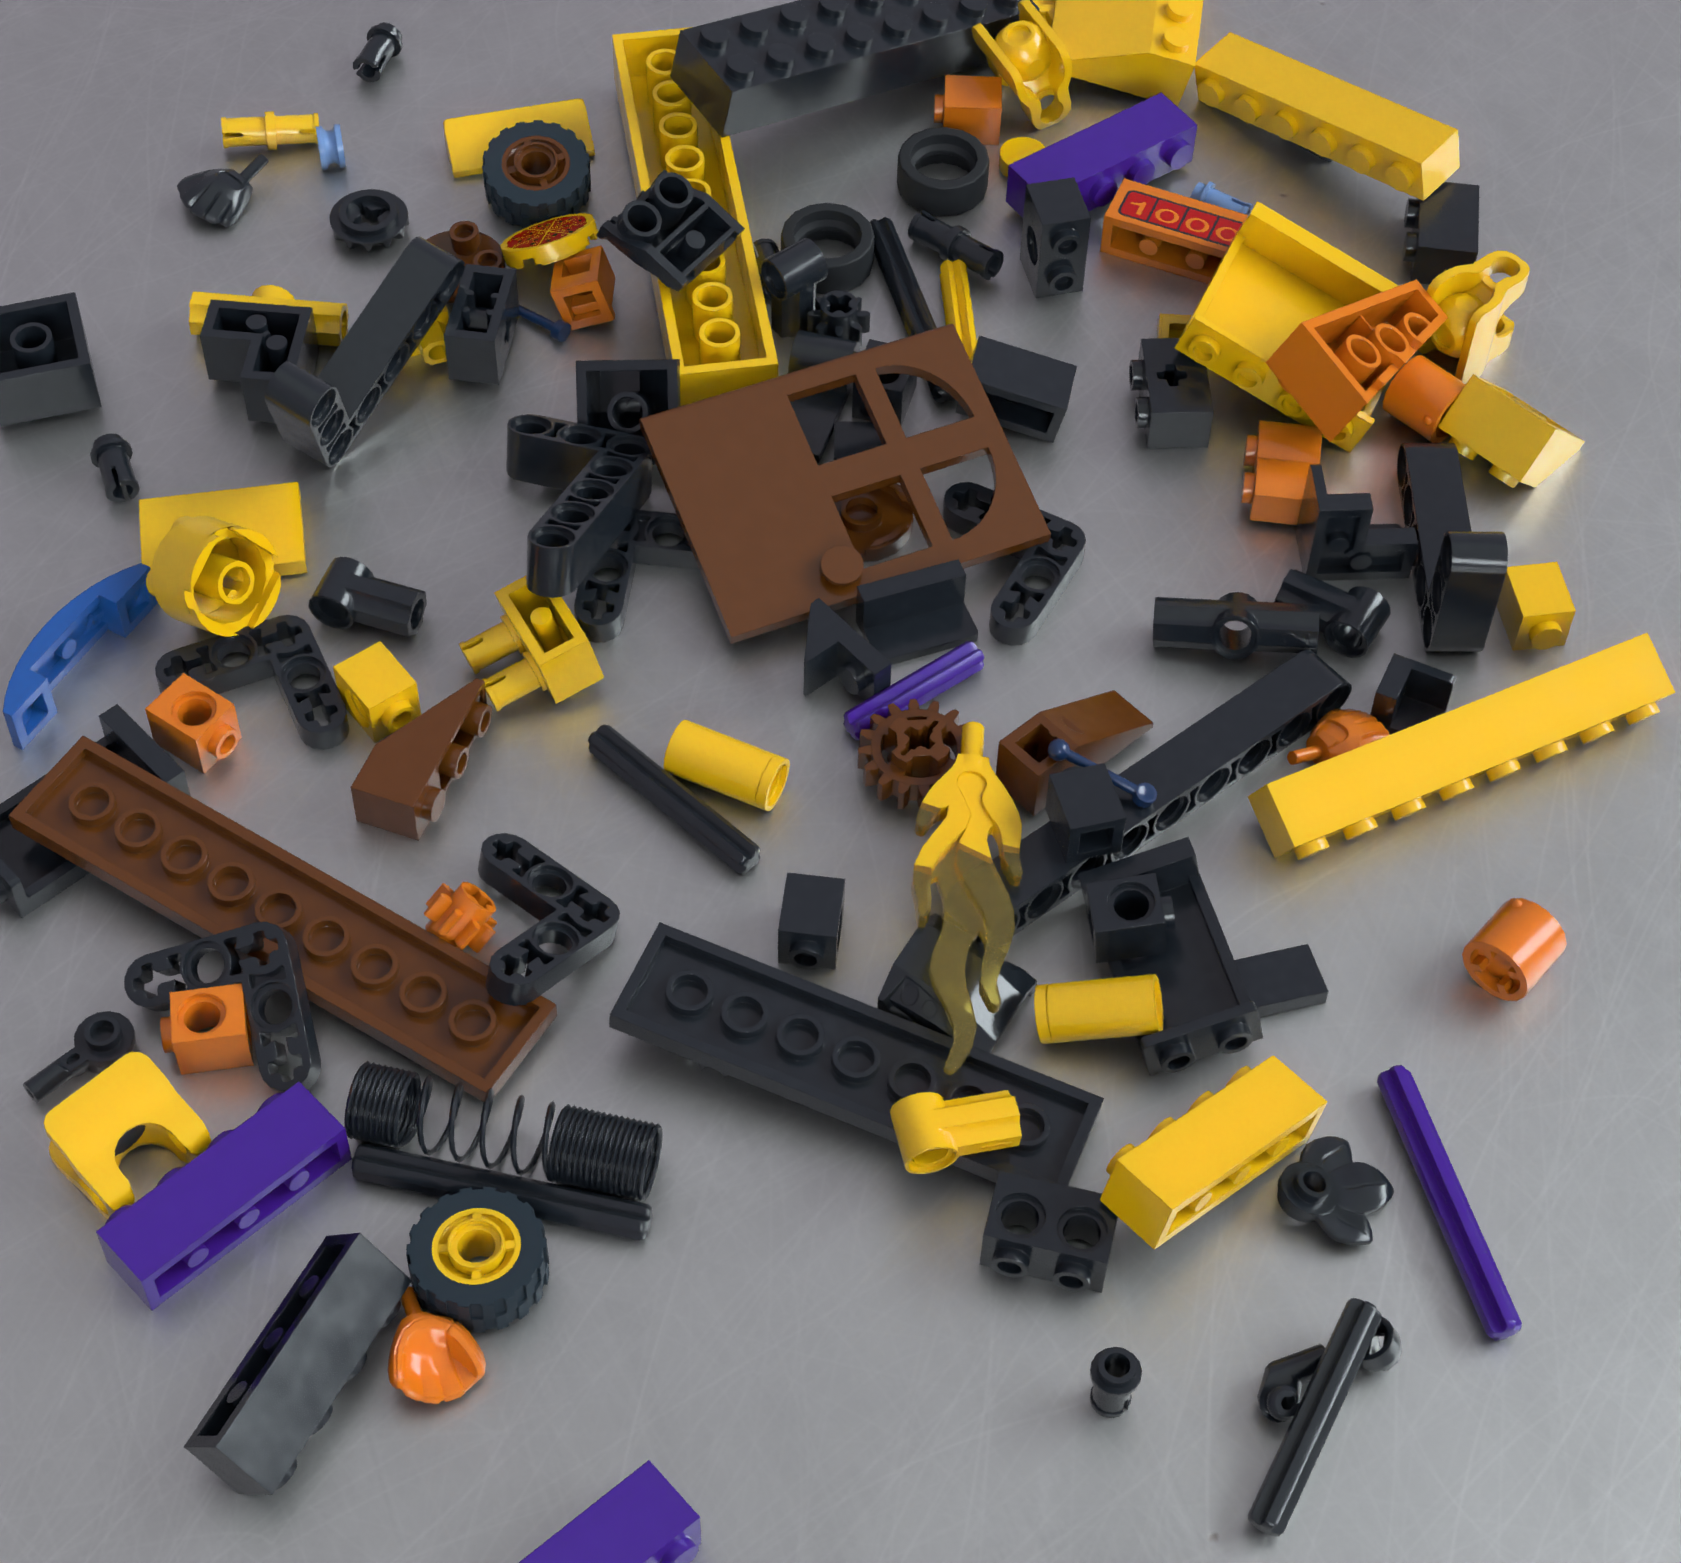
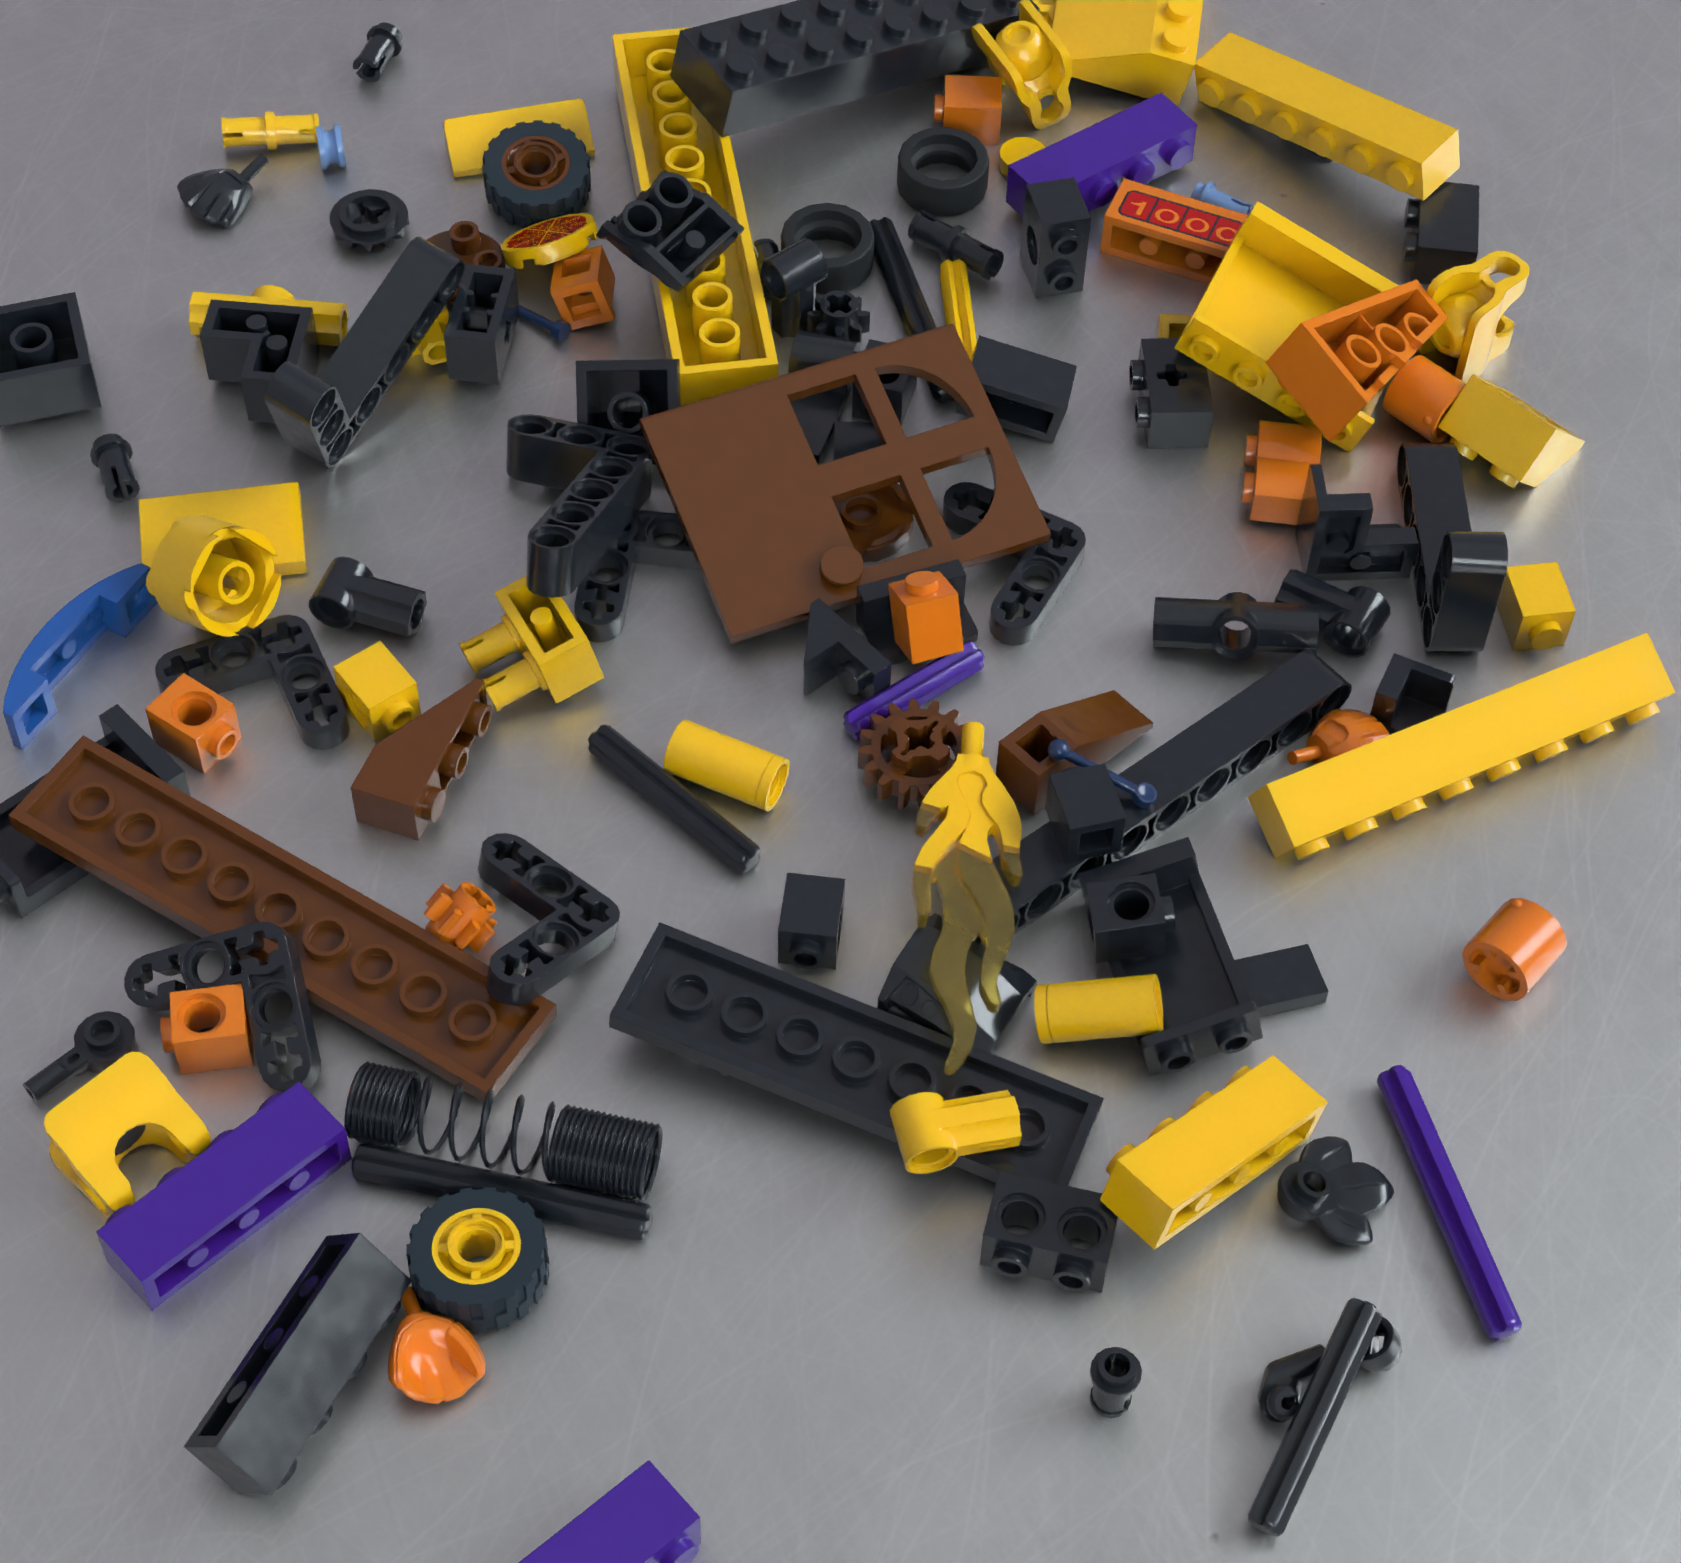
(926, 616): none -> orange brick

